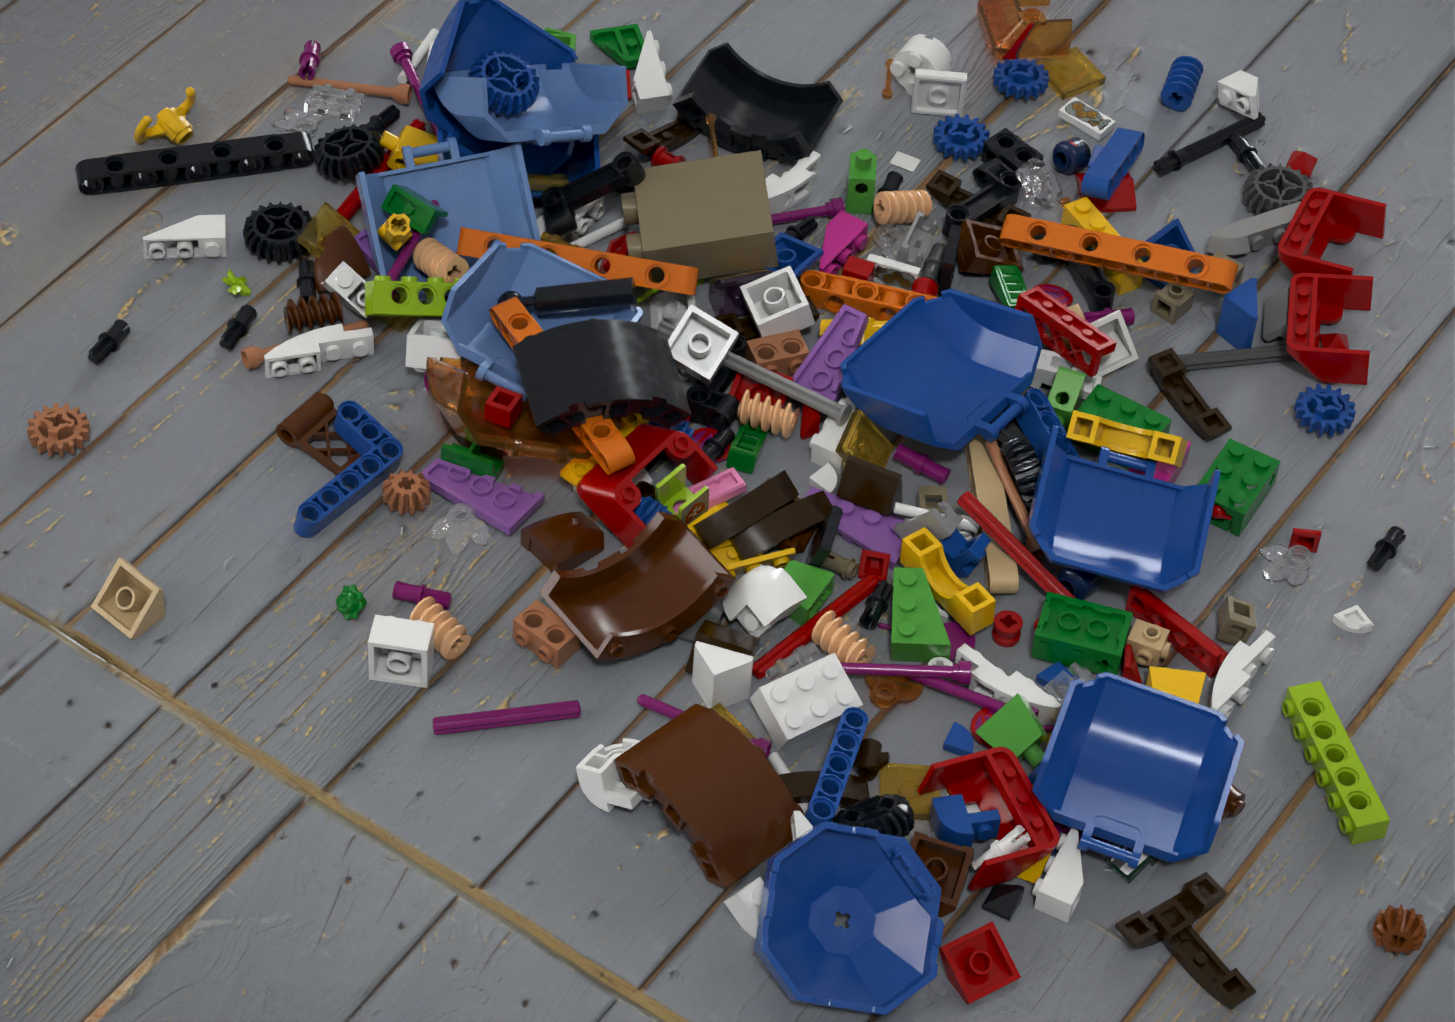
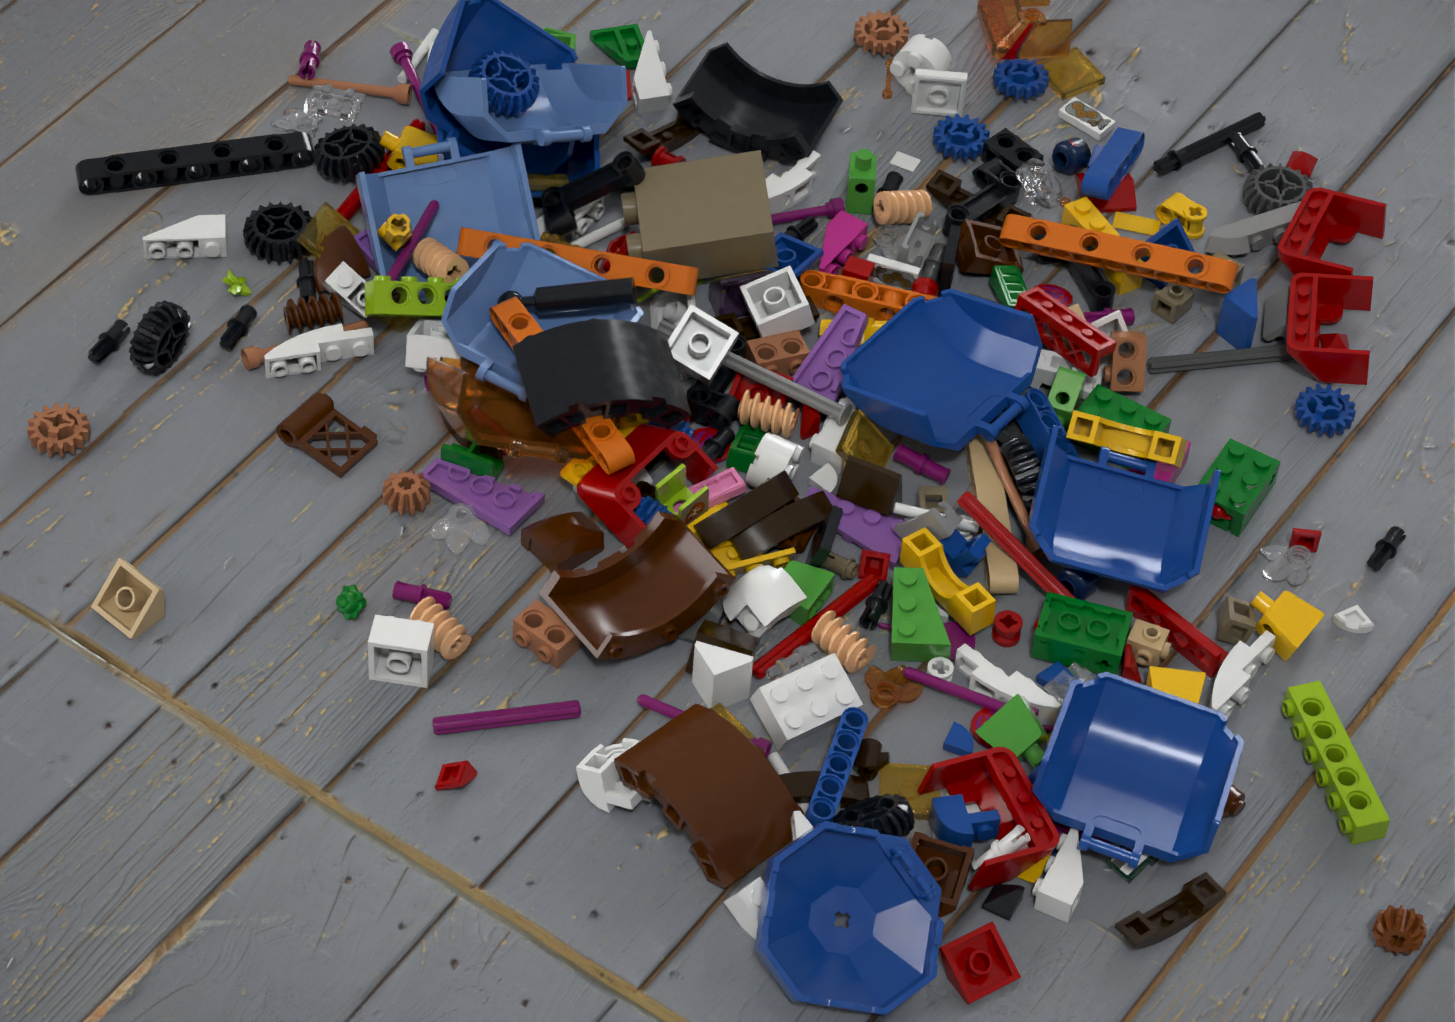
(159, 337): none -> black gear
(170, 123): yellow piece -> none
(372, 458): blue beam -> none
(384, 119): black axle -> none
(418, 209): green panel -> none
(455, 775): none -> red slope
(503, 407): red plate -> none
(710, 119): clear orange hinge -> none
(772, 457): none -> white brick
(881, 33): none -> nougat gear
(958, 671): magenta piece -> none
(1132, 360): none -> nougat brick
(1136, 223): none -> yellow sticker
(1181, 83): blue piece -> none
(1183, 396): dark brown slope -> none
(1186, 211): none -> yellow piece
(1198, 958): dark brown slope -> none
(1240, 93): white slope -> none
(1287, 619): none -> yellow torso

